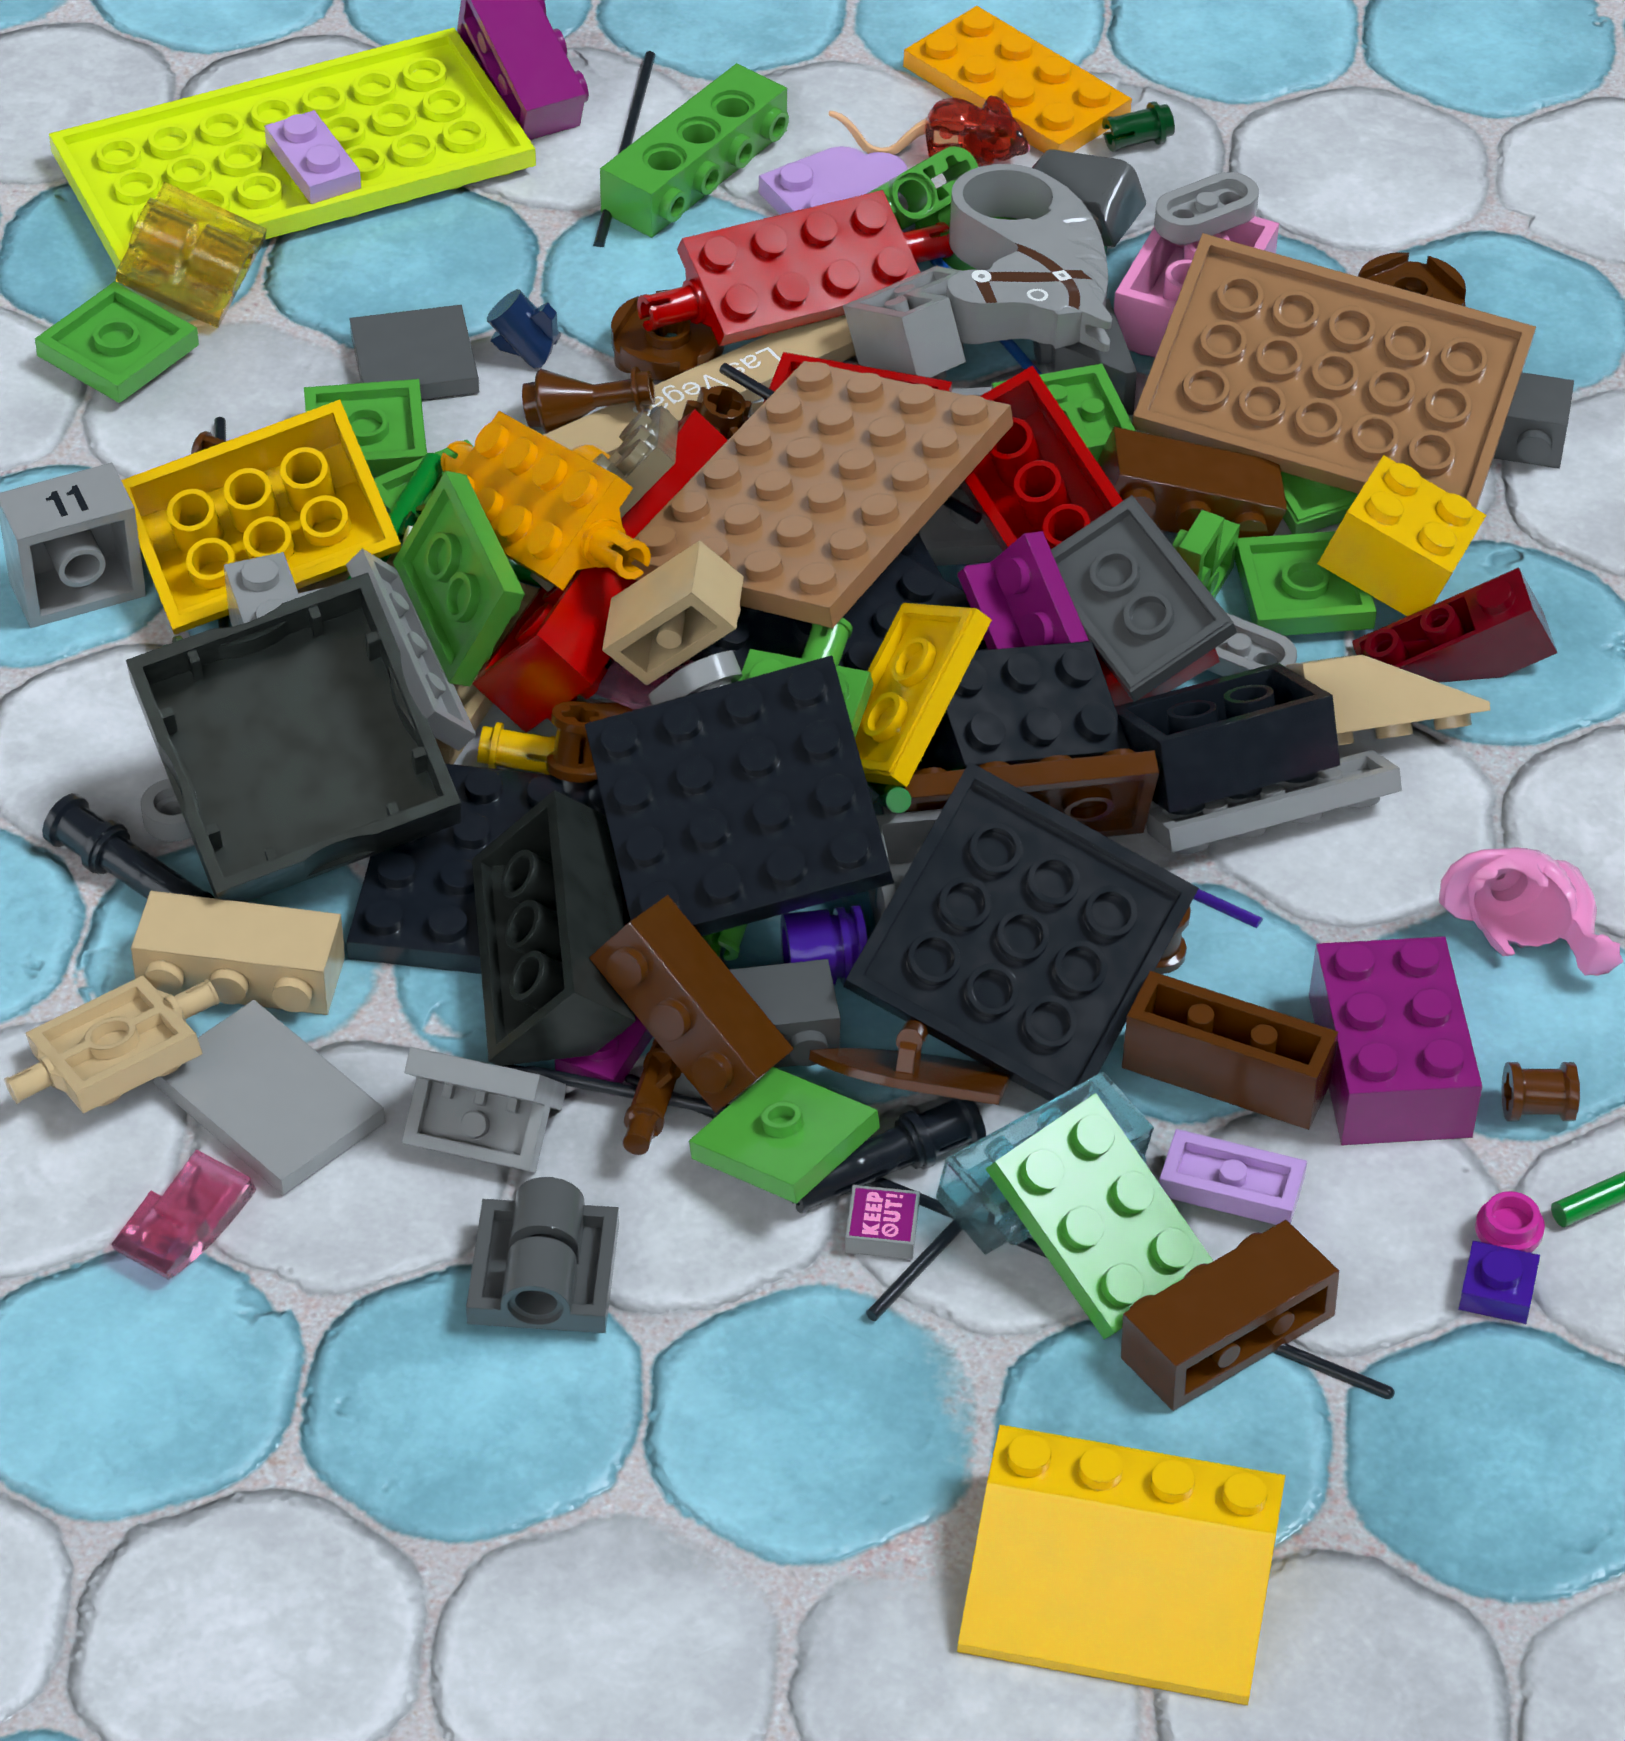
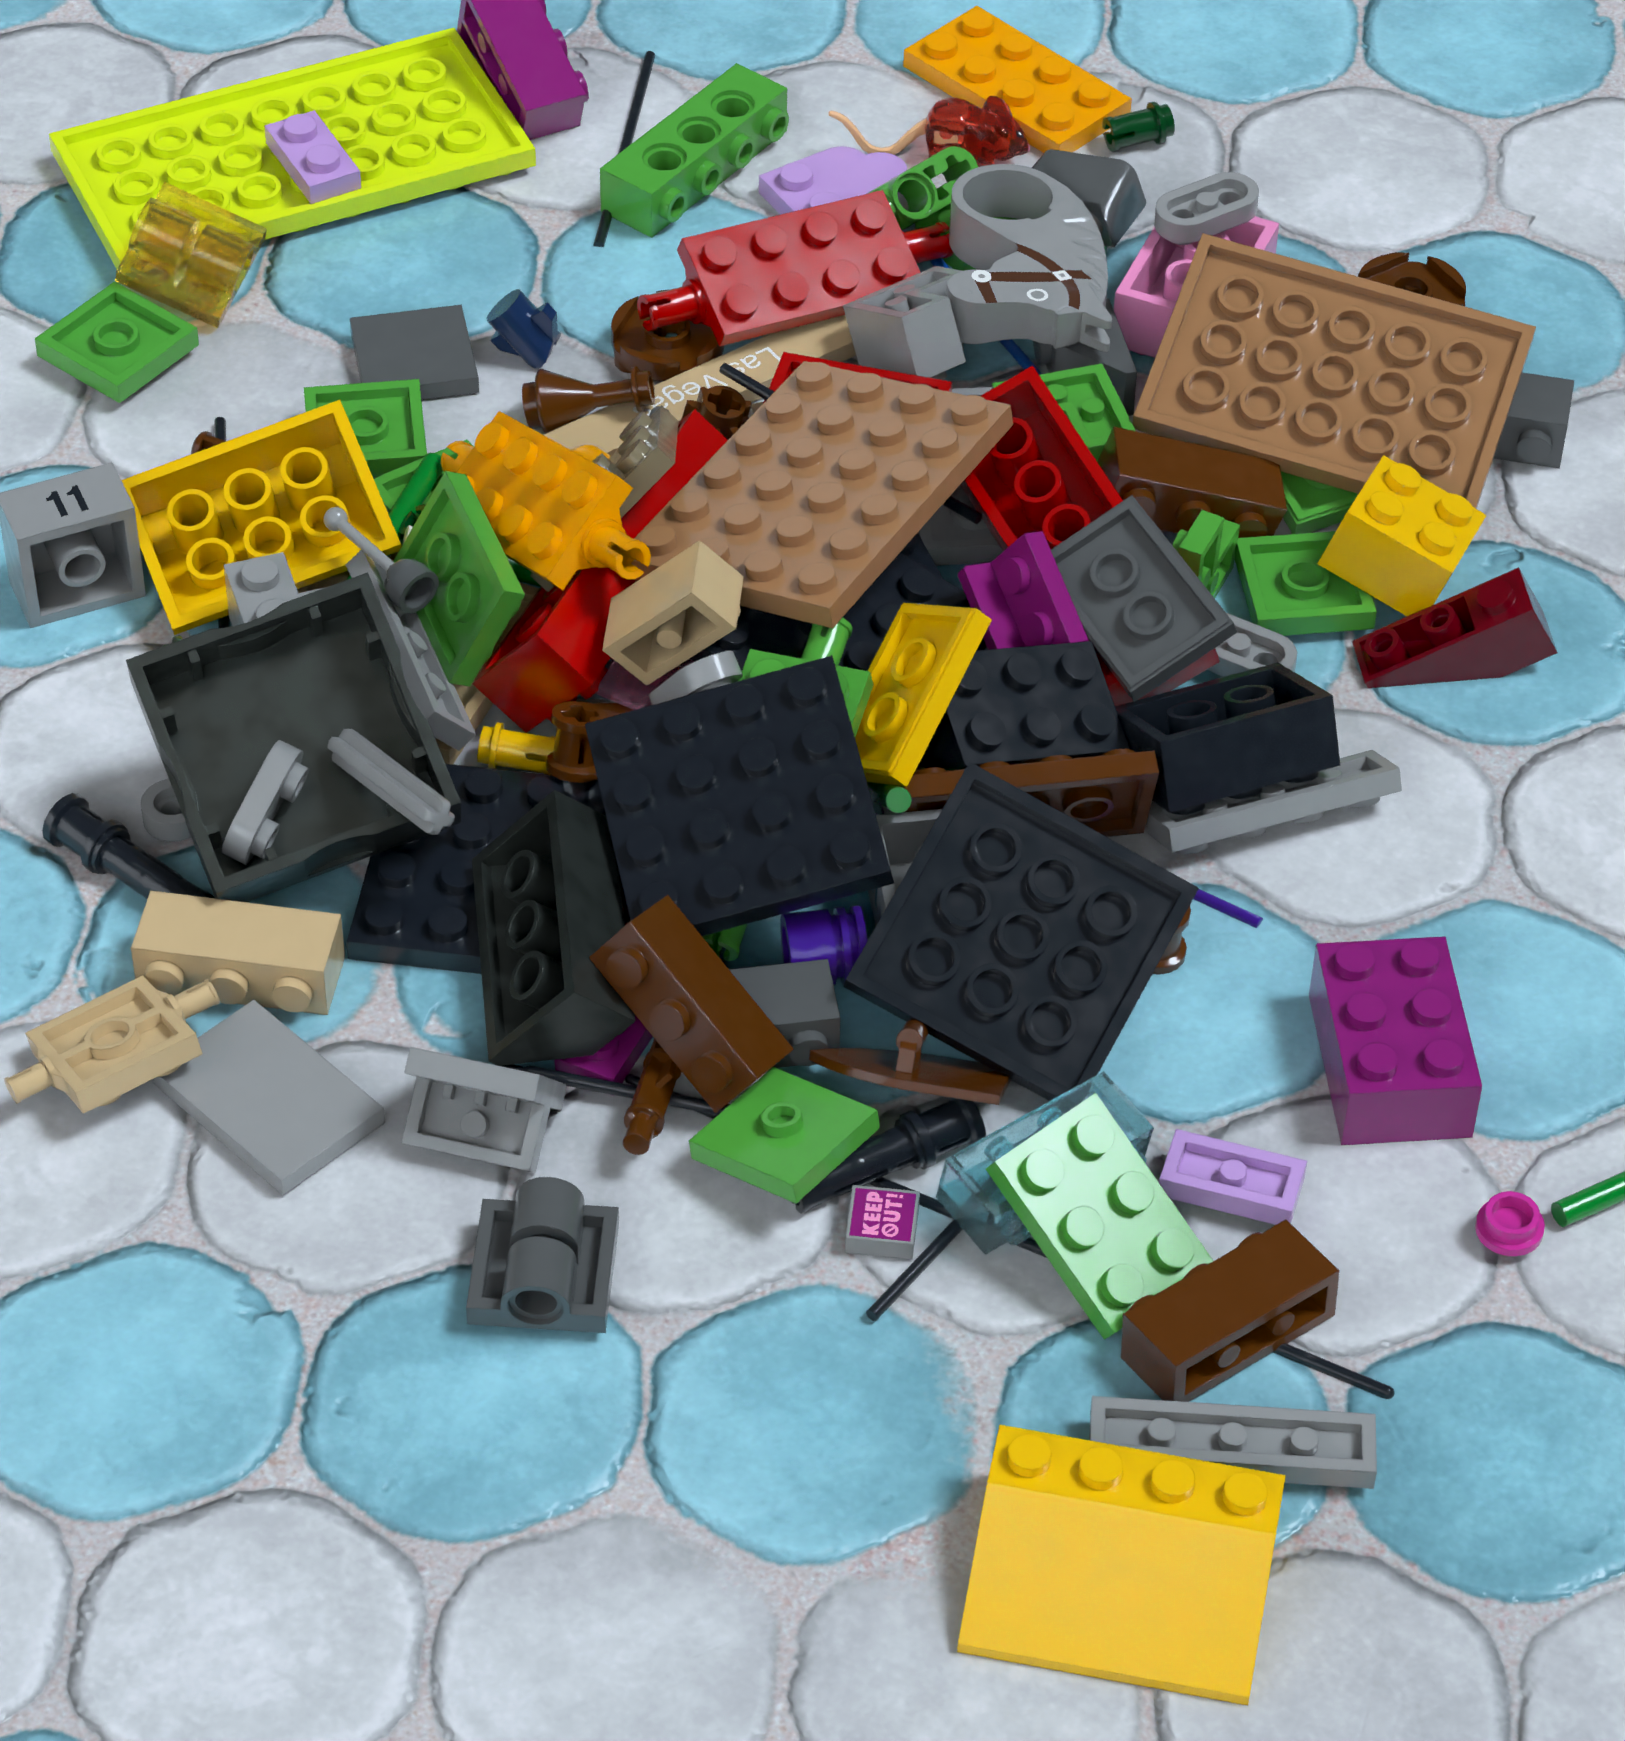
(184, 1221): clear pink slope -> none
(253, 825): none -> light grey plate
(391, 781): none -> light grey axle
(408, 581): none -> dark grey hinge
(1229, 1049): reddish brown brick -> none
(1297, 1443): none -> light grey plate
(1386, 697): tan slope -> none
(1499, 1282): dark purple plate -> none
(1528, 902): bright pink piece -> none
(1540, 1091): reddish brown bush -> none

